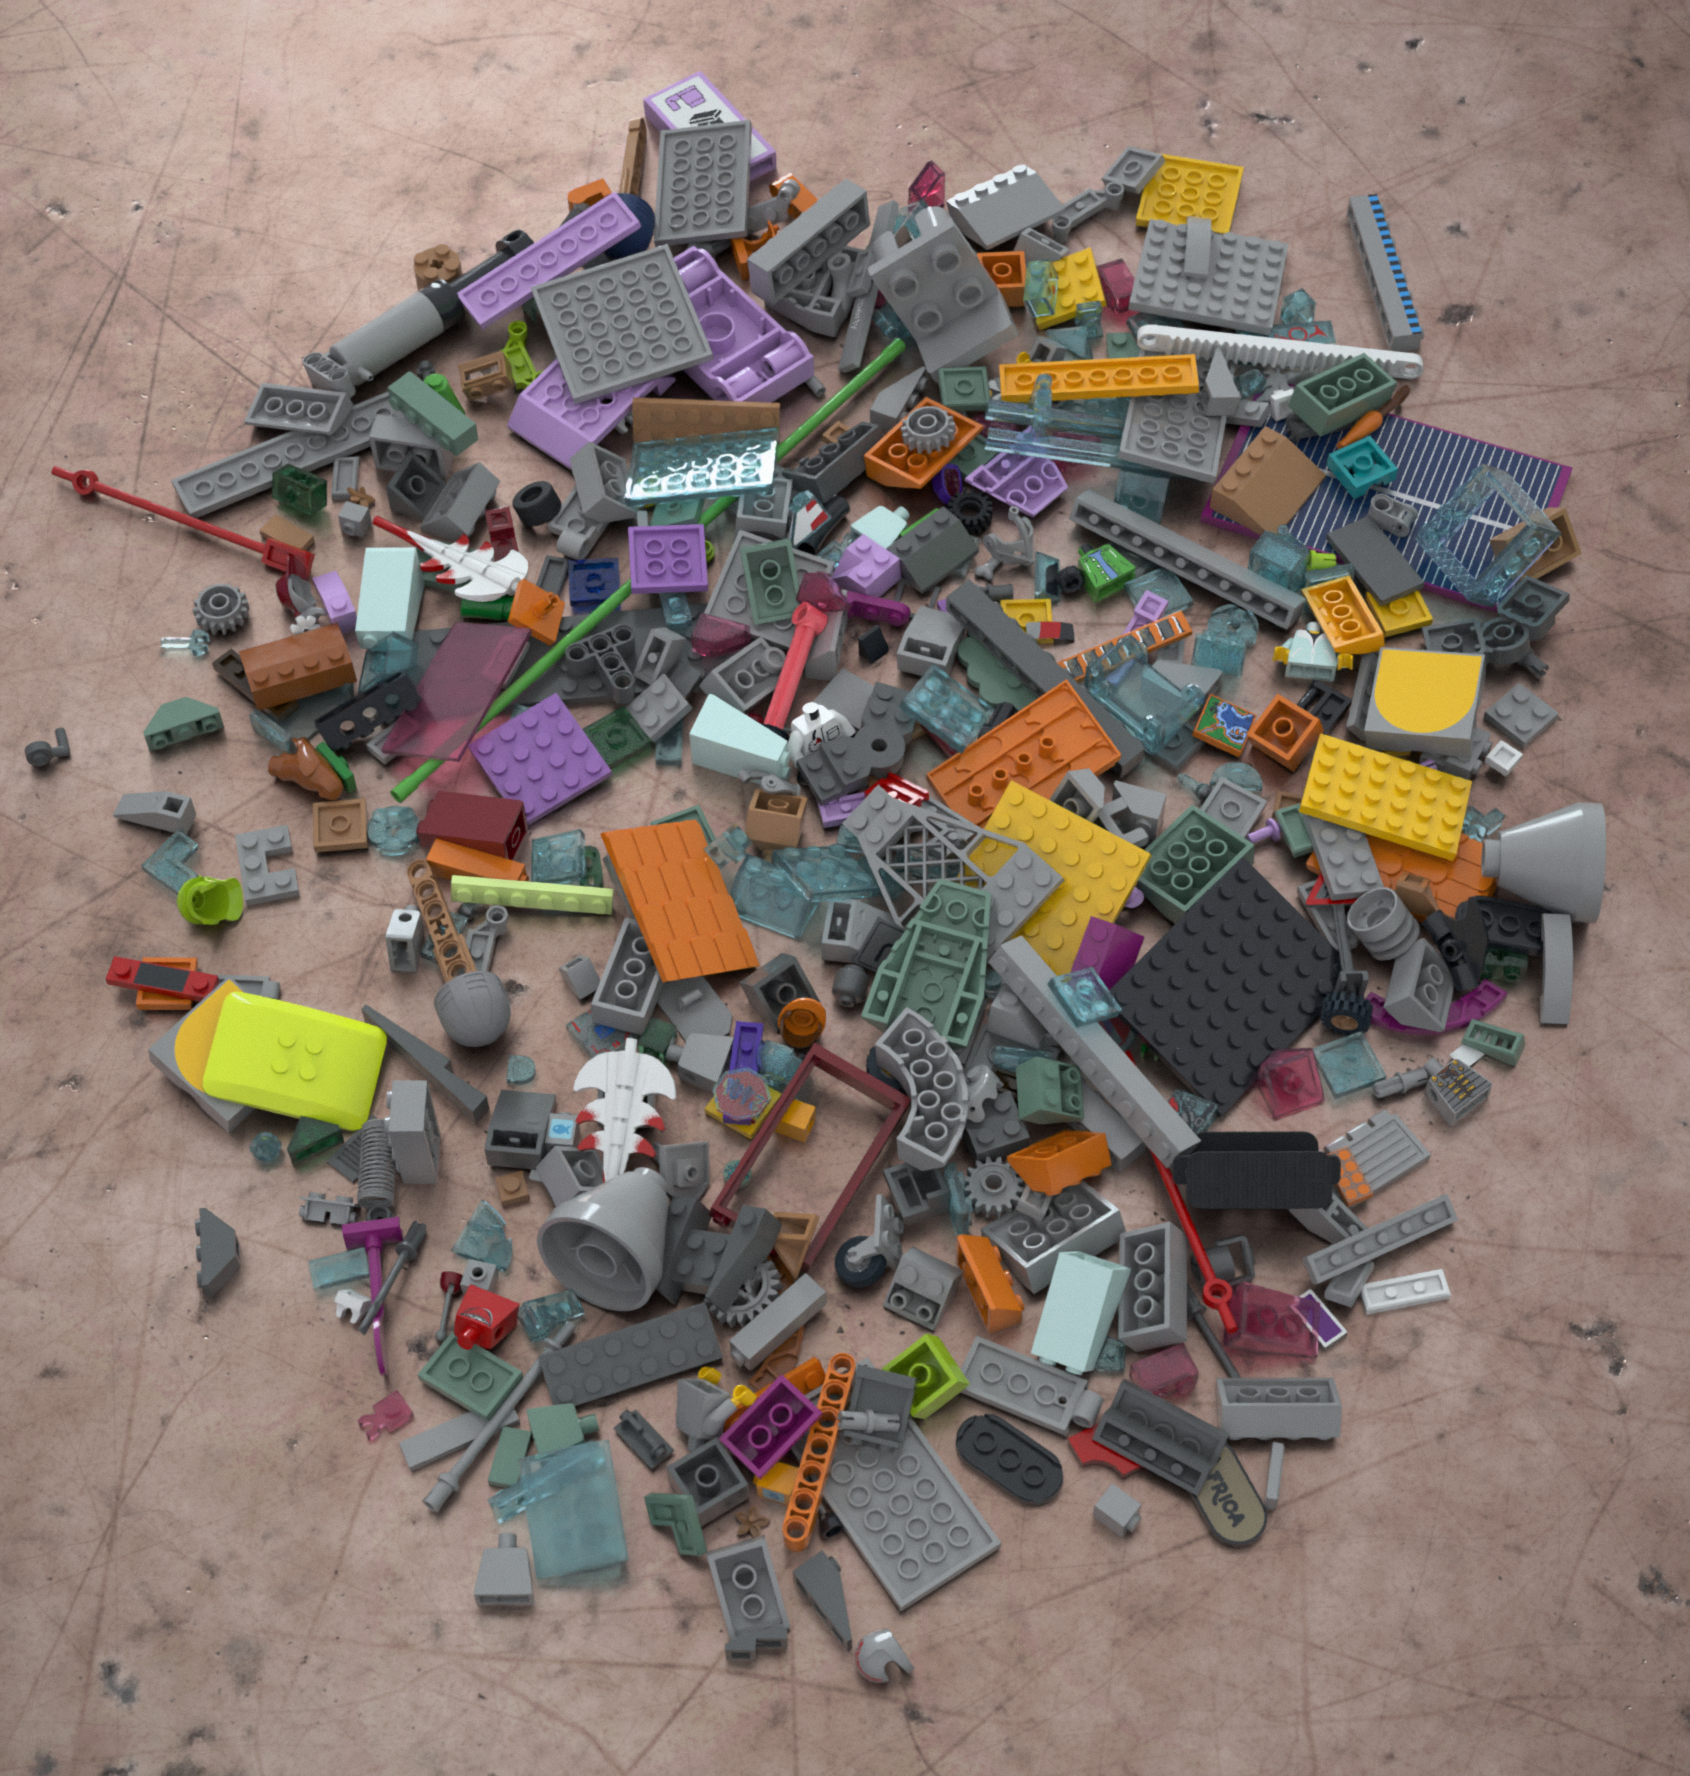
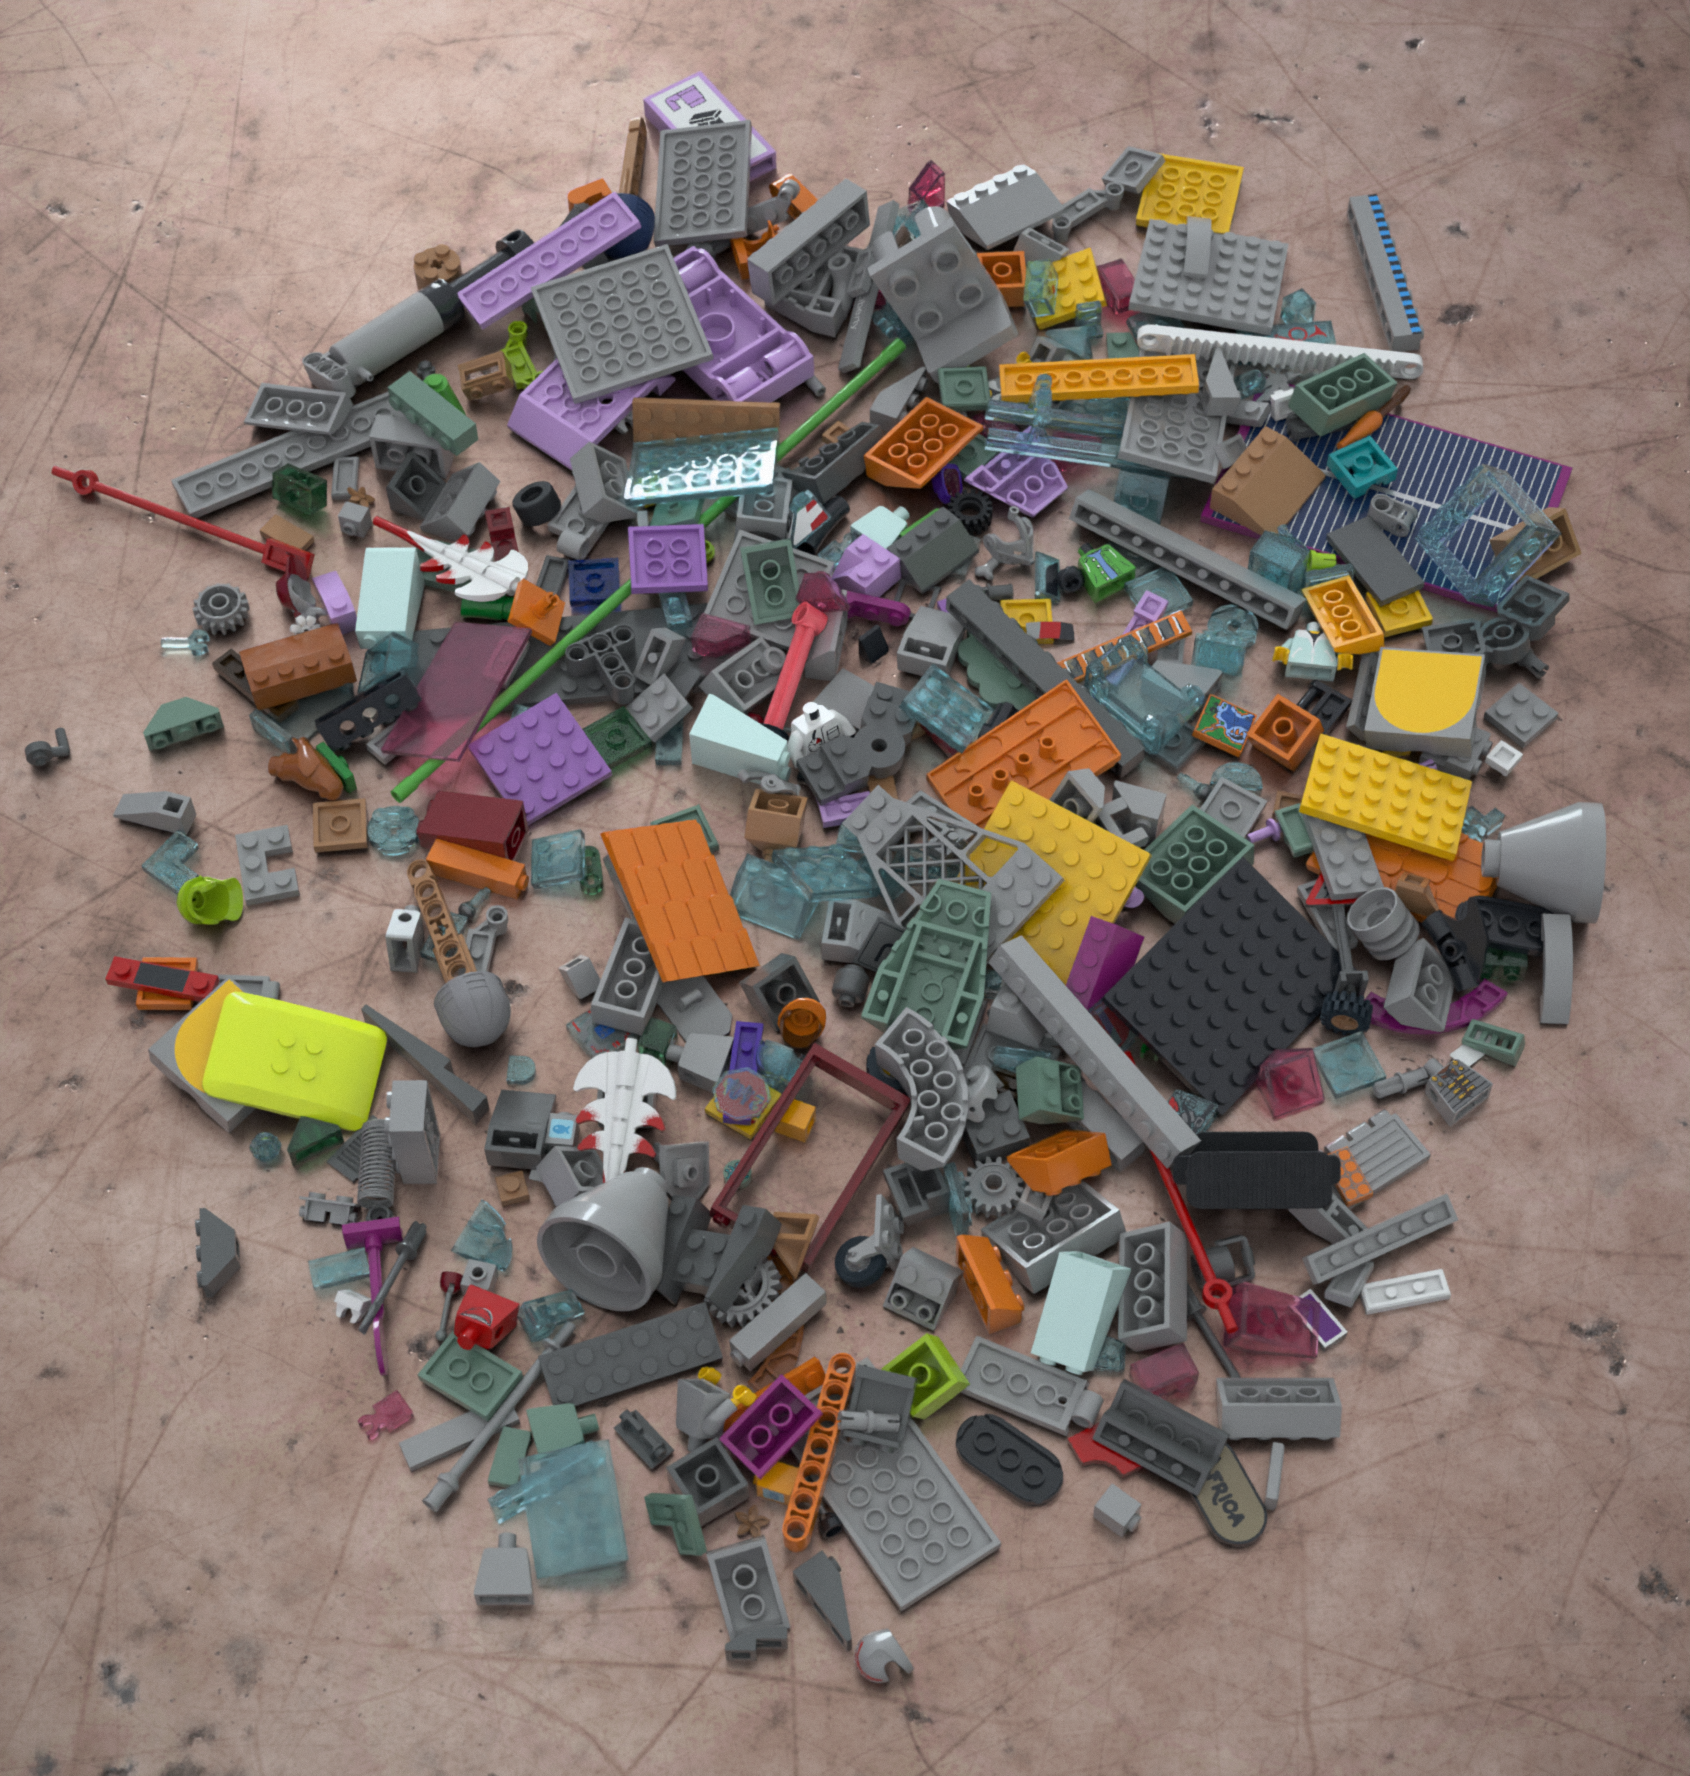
(532, 895): yellowish green plate -> none
(728, 846): clear light blue brick -> none
(901, 790): red plate -> none
(928, 429): light grey gear -> none
(1084, 997): clear light blue plate -> none
(1230, 450): none -> light grey tile

